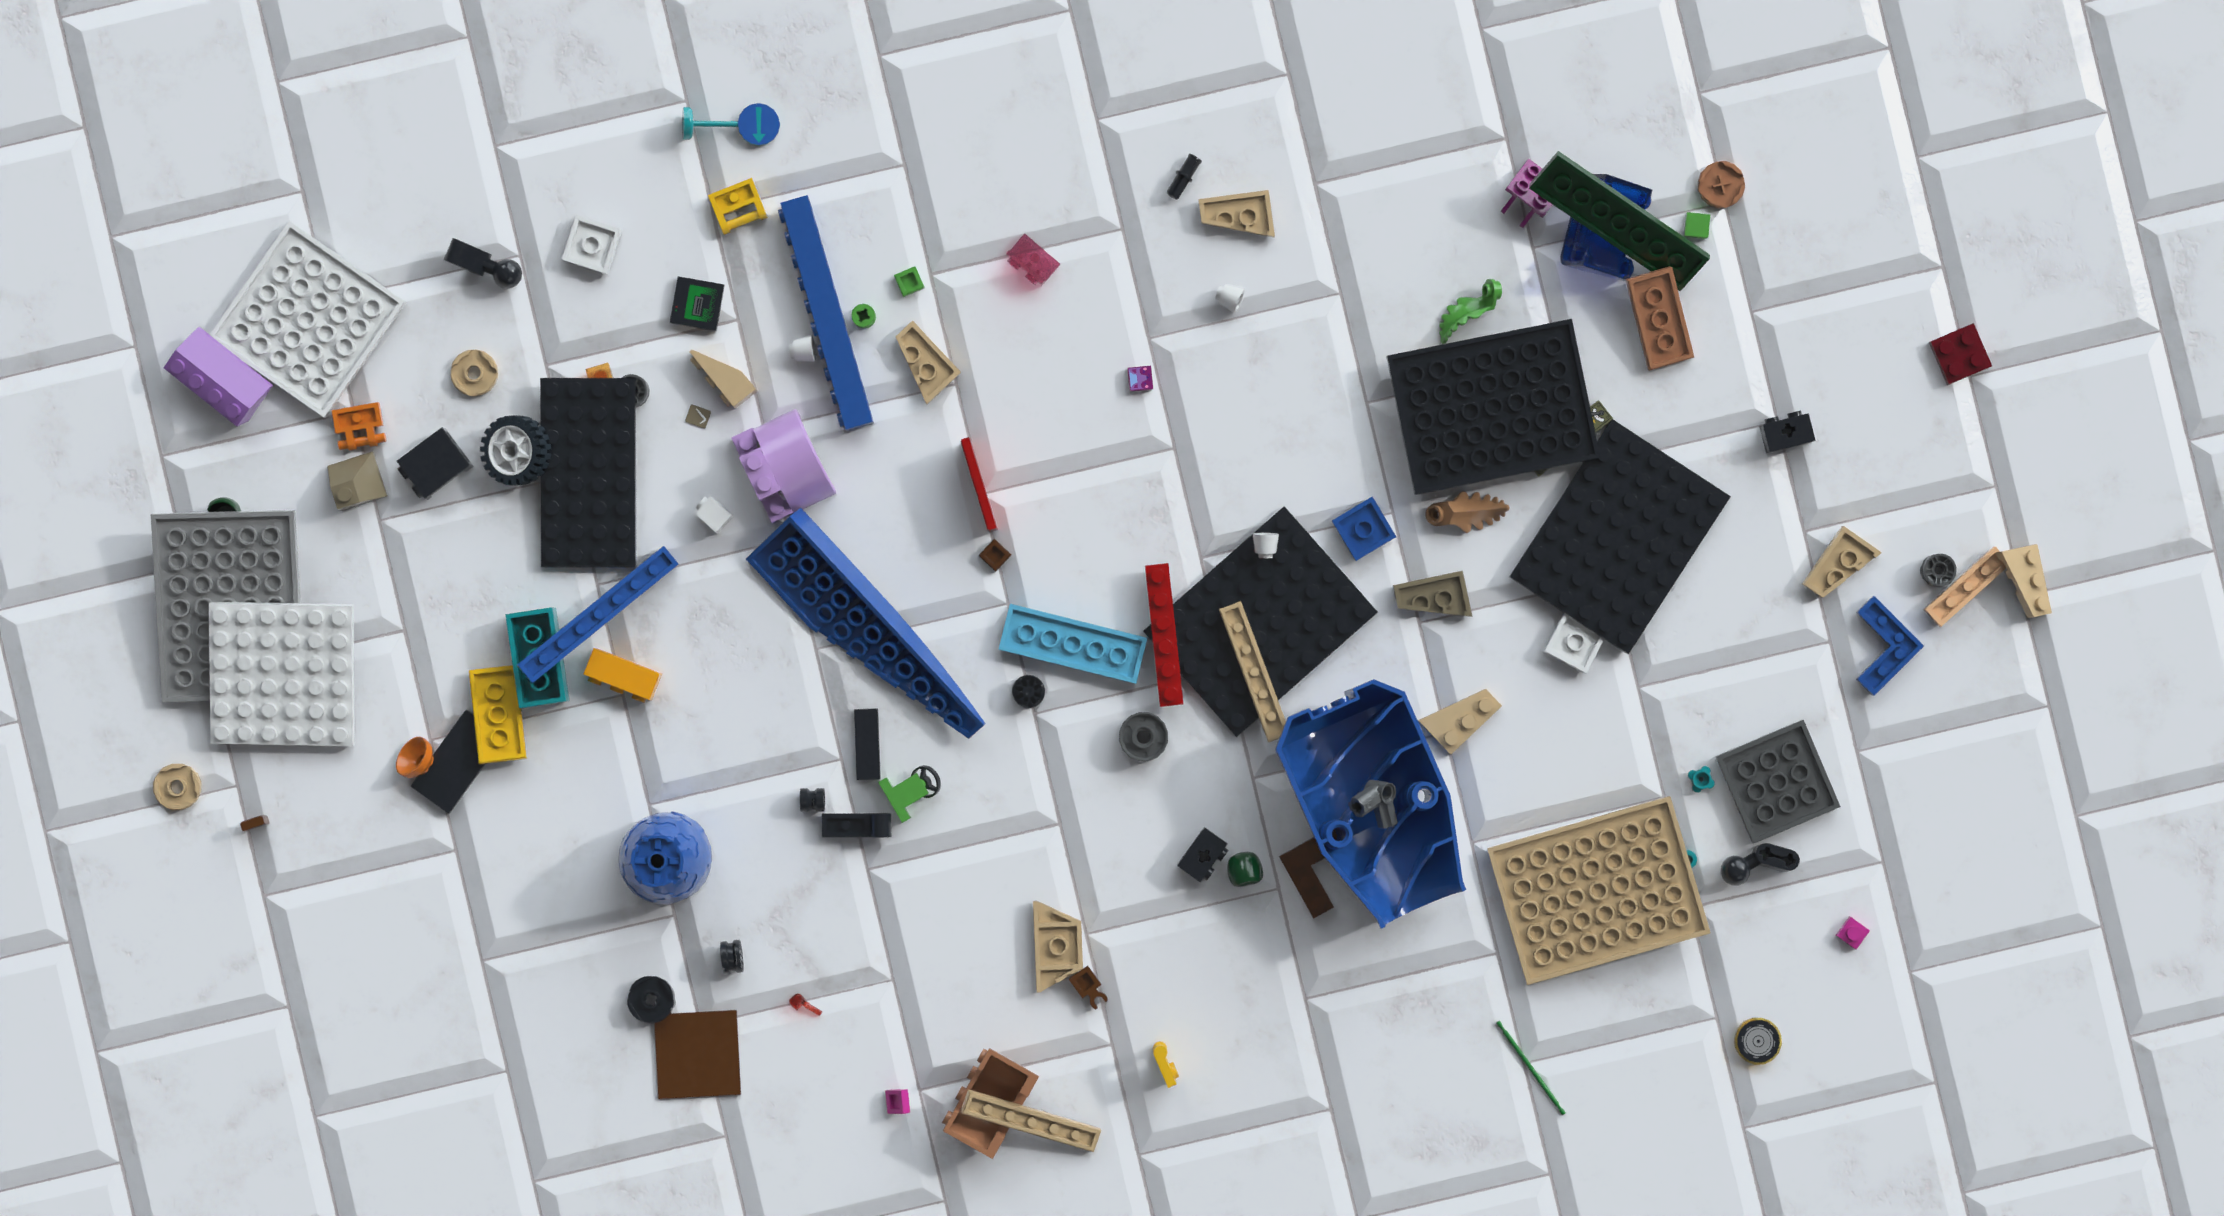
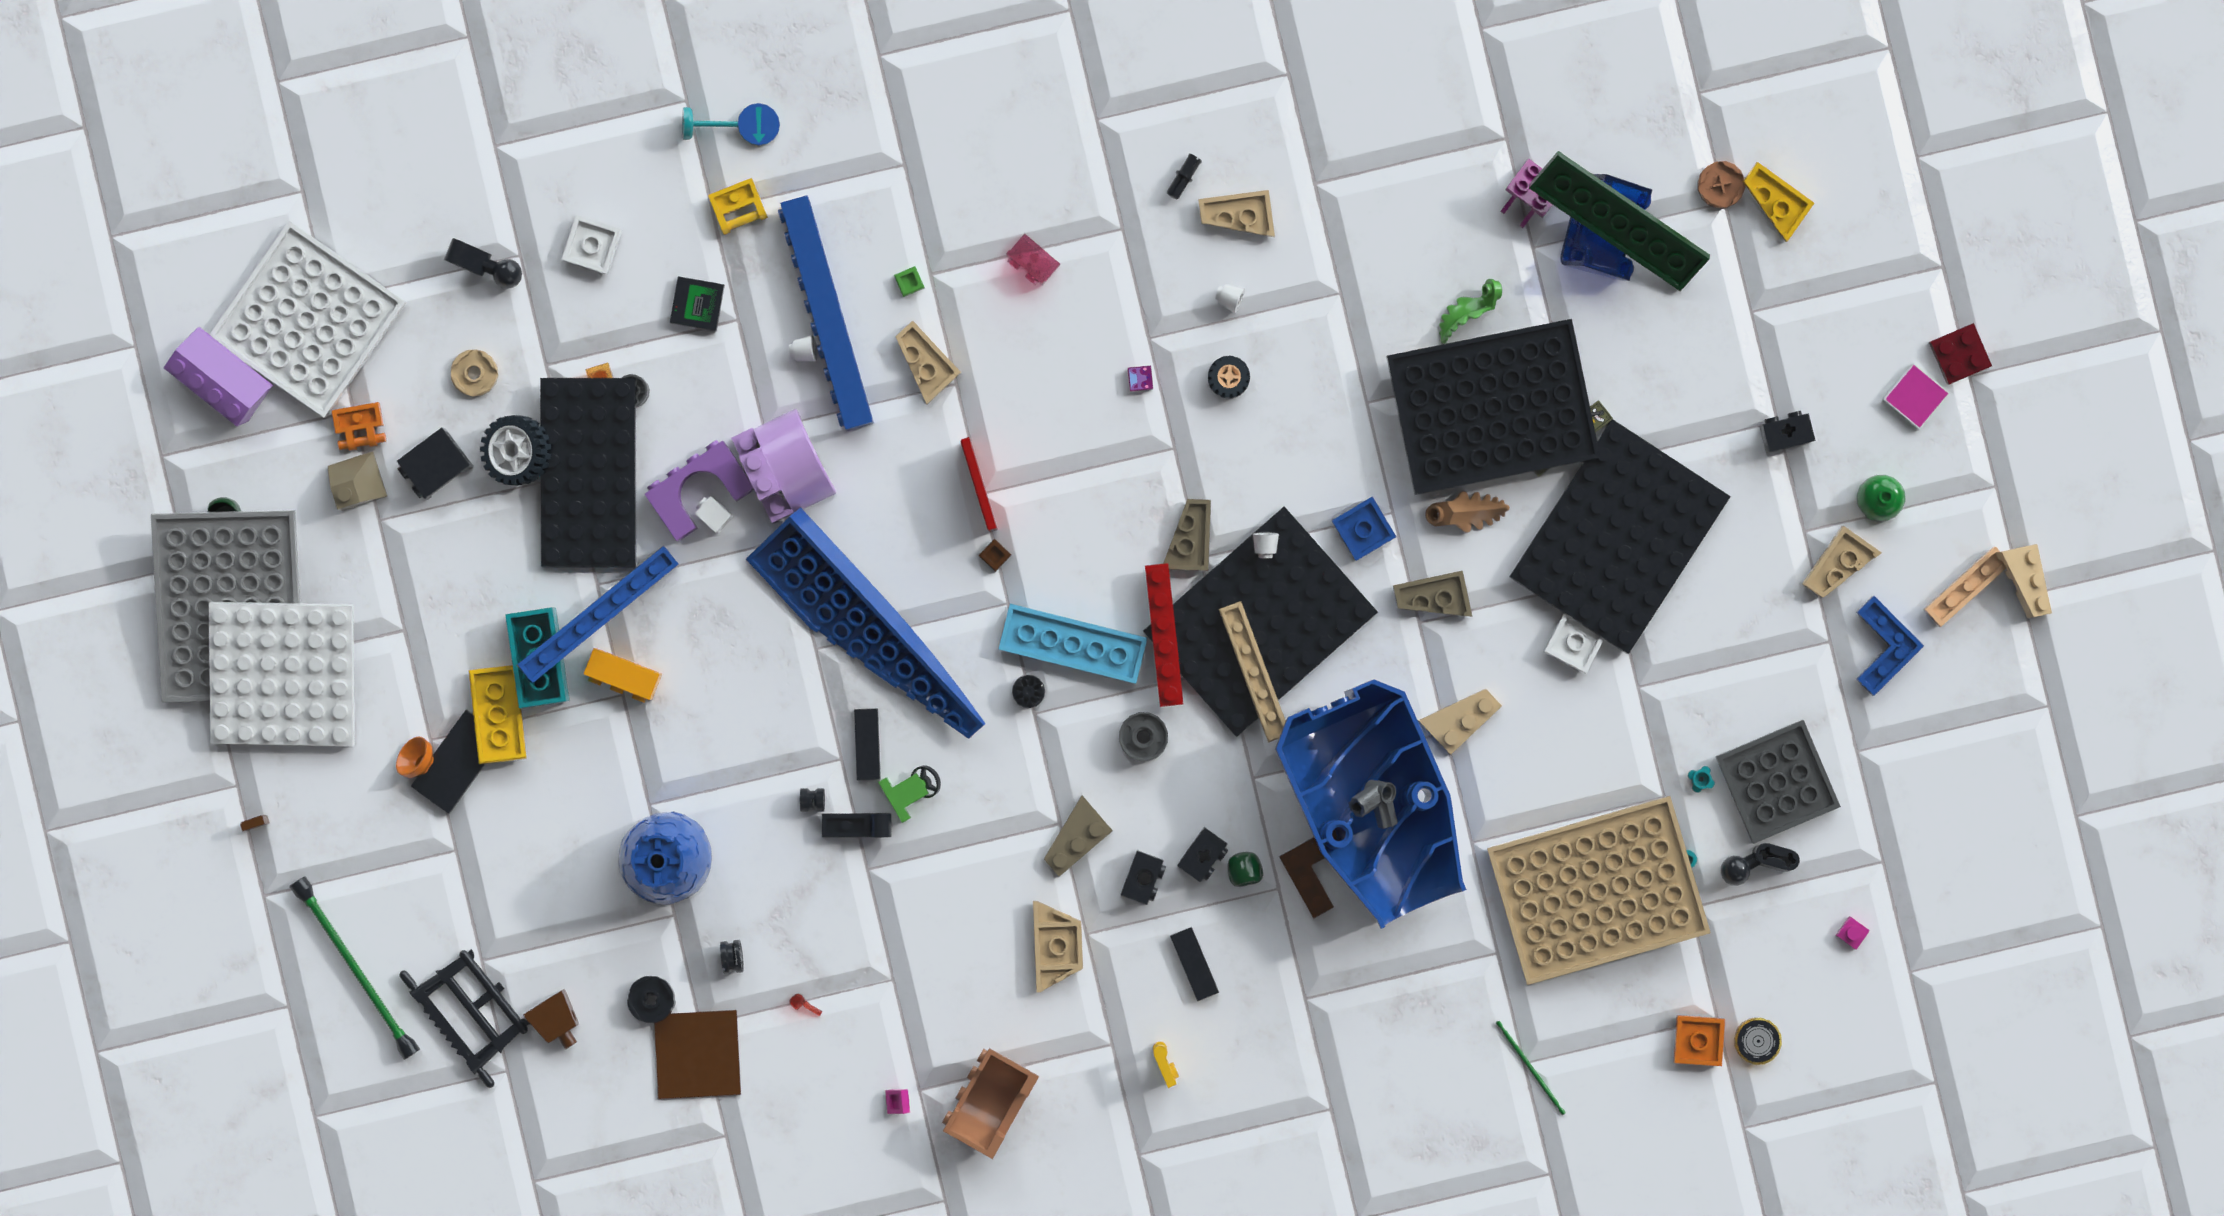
(191, 786): tan tile -> none
(304, 891): none -> green hose
(445, 976): none -> black piece
(554, 1019): none -> reddish brown torso
(666, 495): none -> medium lavender arch
(698, 416): dark tan sticker -> none
(731, 381): tan slope -> none
(867, 318): bright green wheel -> none
(1030, 1120): tan tile -> none
(1077, 837): none -> dark tan wing
(1086, 984): reddish brown plate -> none
(1132, 888): none -> black brick
(1191, 539): none -> dark tan wing
(1194, 964): none -> black tile
(1232, 370): none -> black wheel
(1659, 318): nougat tile -> none
(1697, 225): bright green tile -> none
(1699, 1040): none -> orange plate
(1778, 200): none -> yellow wing
(1881, 498): none -> green cylinder
(1916, 396): none -> dark pink tile
(1943, 561): dark grey wheel -> none

